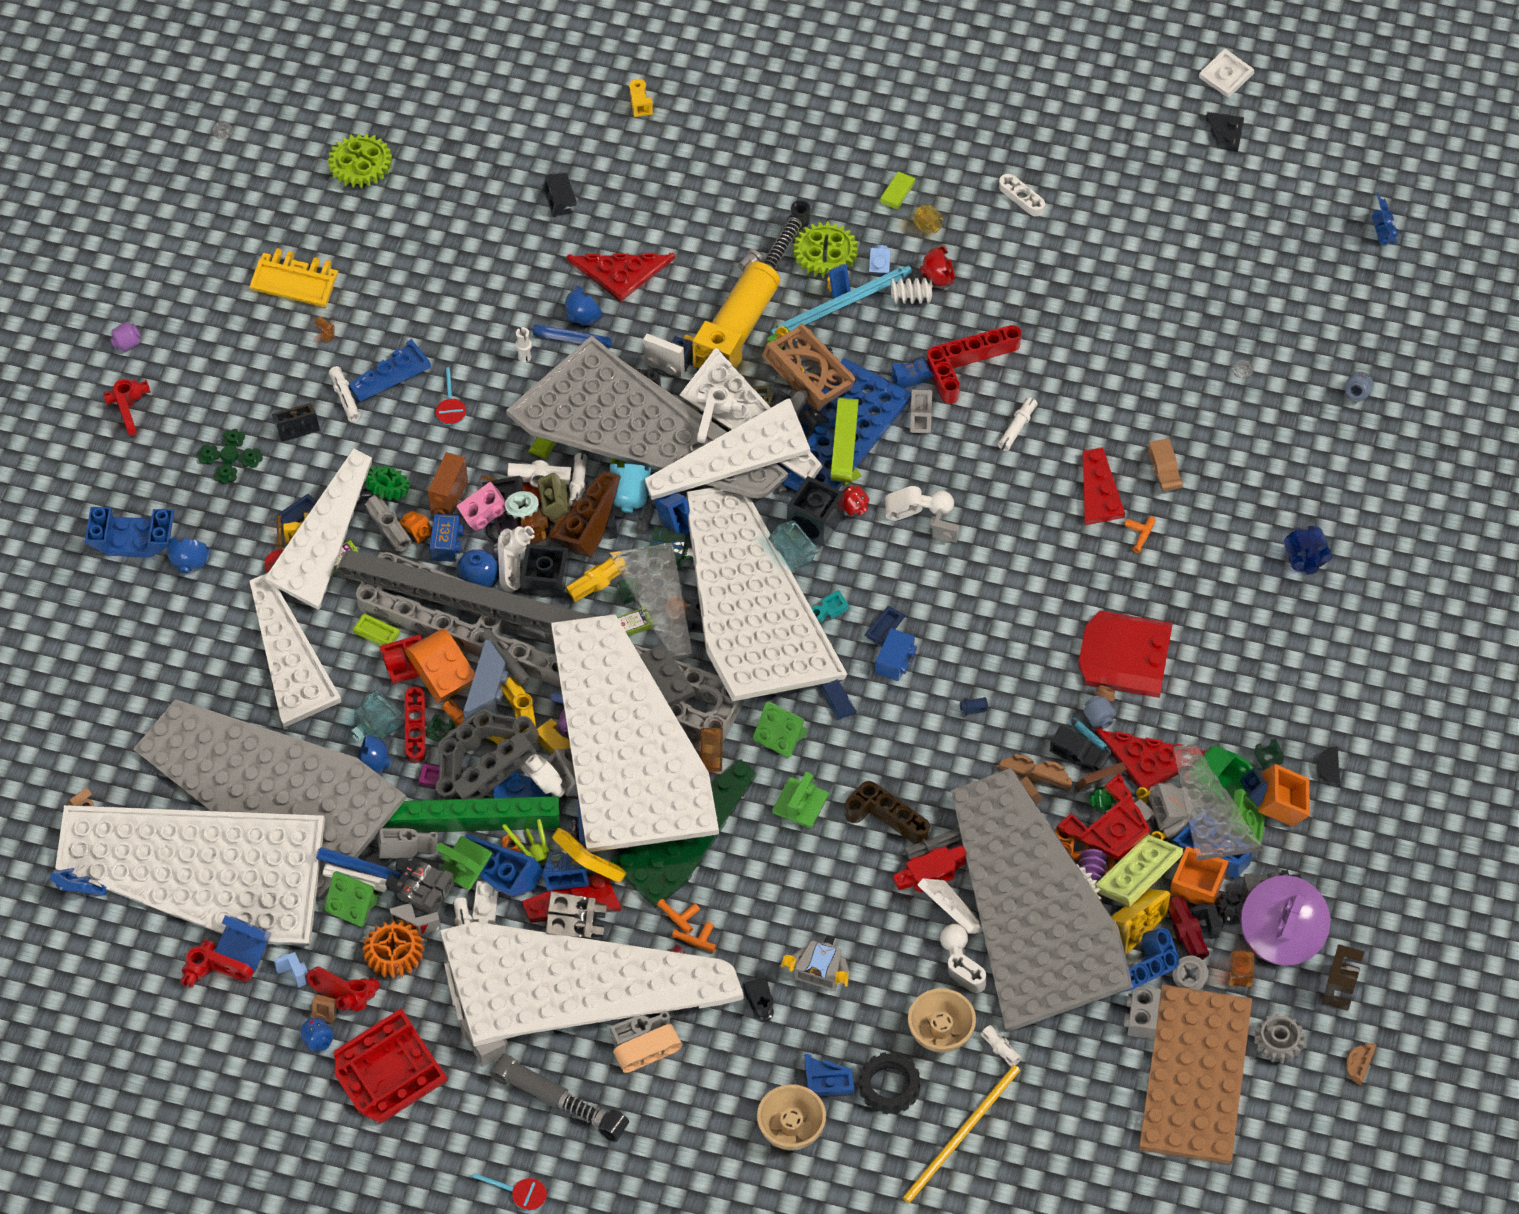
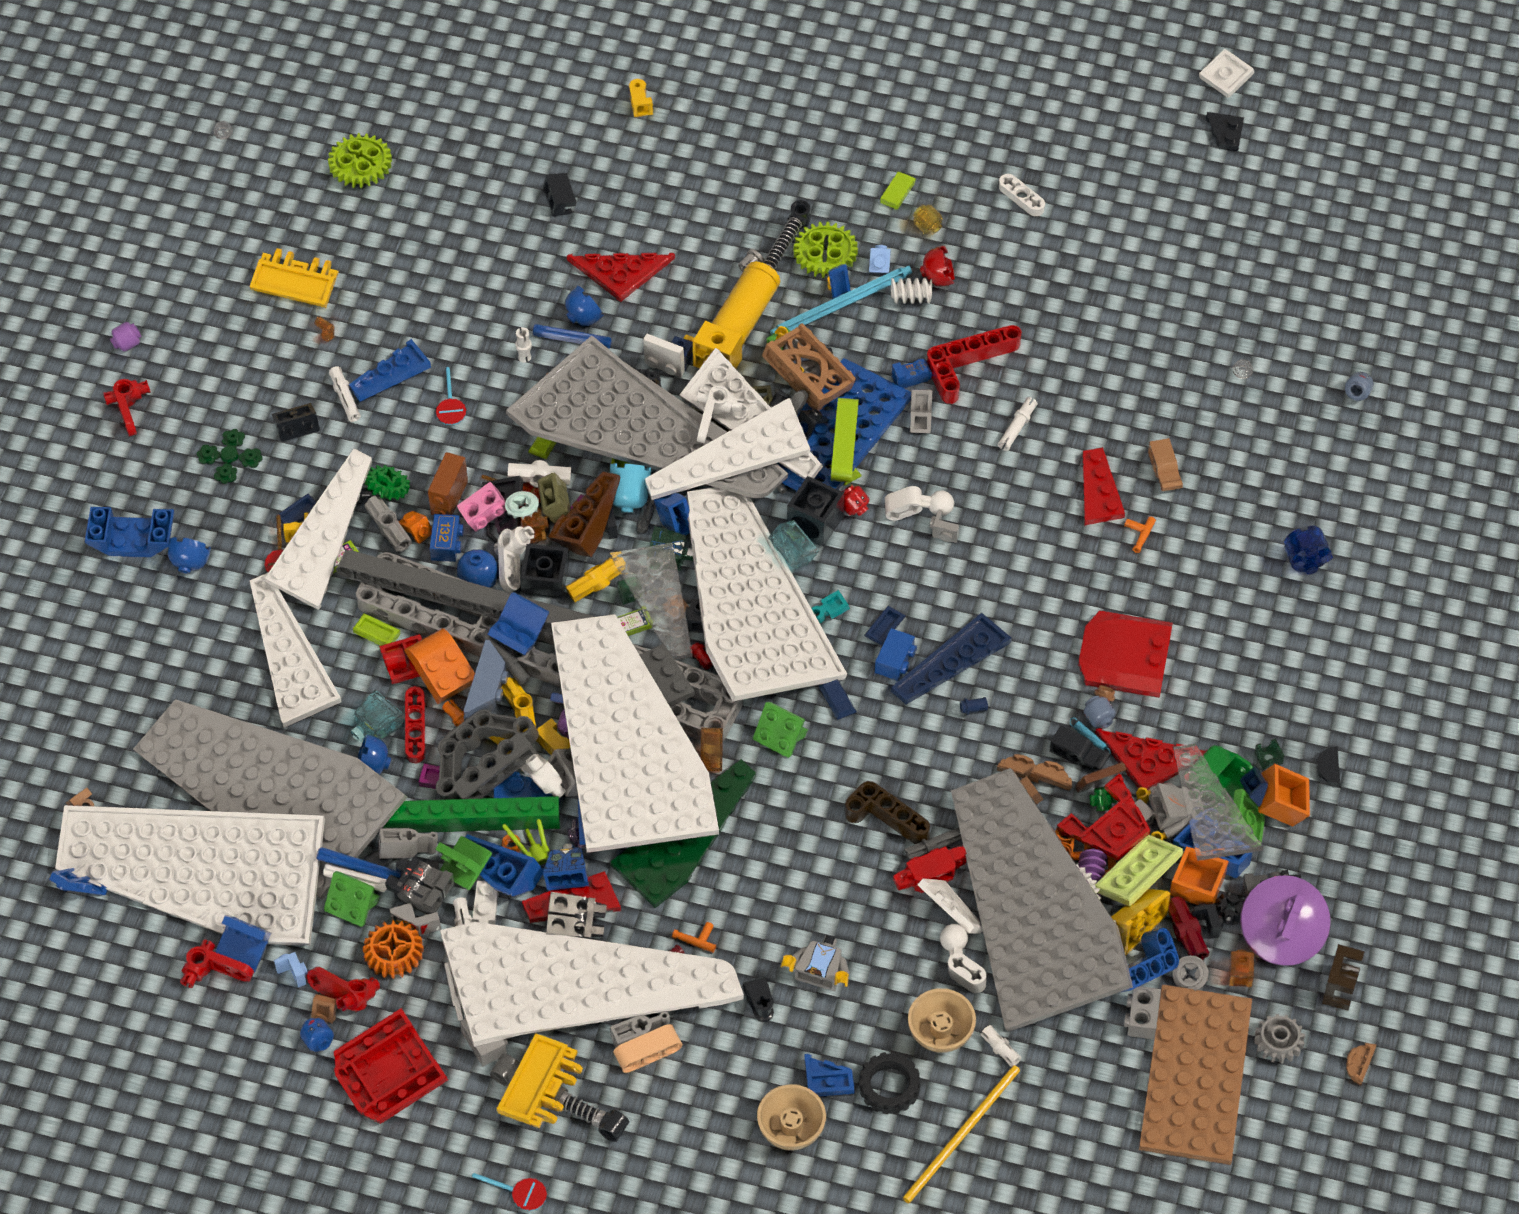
(431, 730): clear green piece -> none
(519, 624): none -> blue bracket
(539, 1076): none -> yellow hinge
(577, 486): white pin -> none
(587, 859): yellow beam -> none
(680, 920): orange piece -> none
(701, 655): none -> red pin
(801, 801): bright green bracket -> none
(964, 649): none -> dark blue wing
(1383, 223): blue hinge -> none

